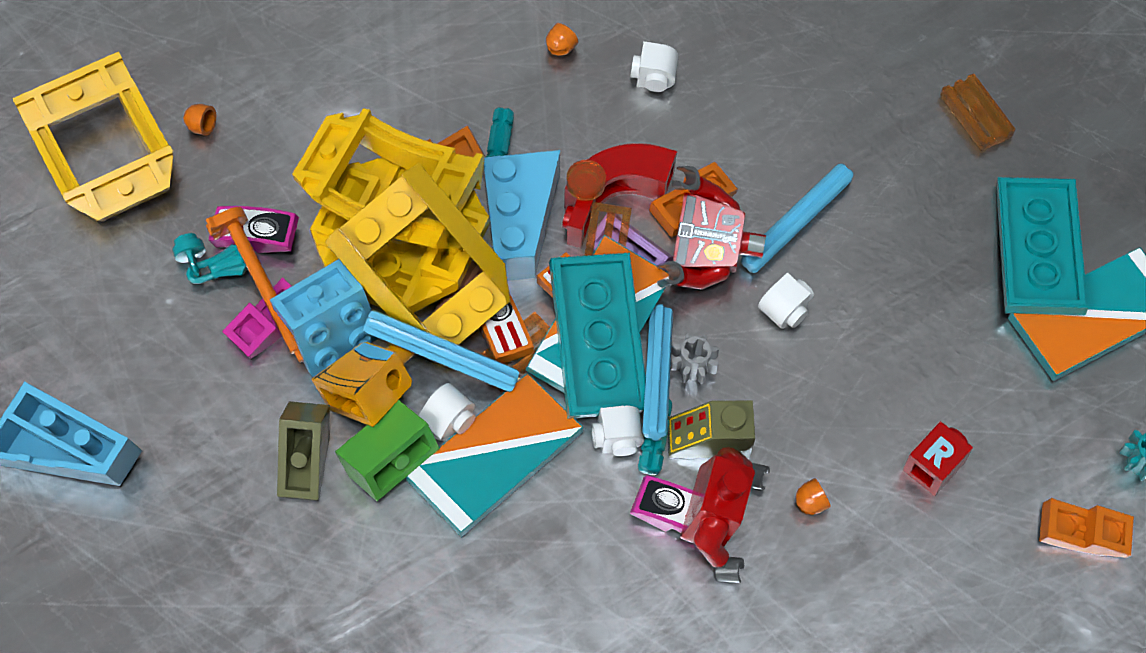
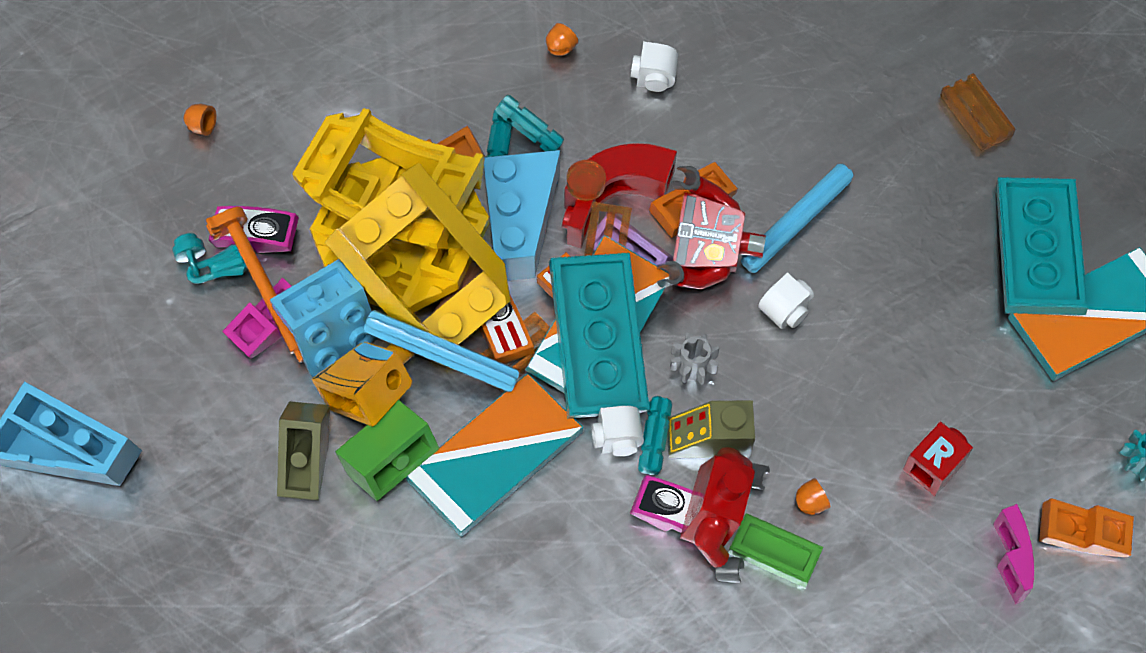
(77, 94): yellow wedge -> none
(448, 412): white plate -> none
(529, 124): none -> teal axle
(658, 373): medium azure axle -> none
(775, 550): none -> bright green tile
(1018, 562): none -> dark pink slope

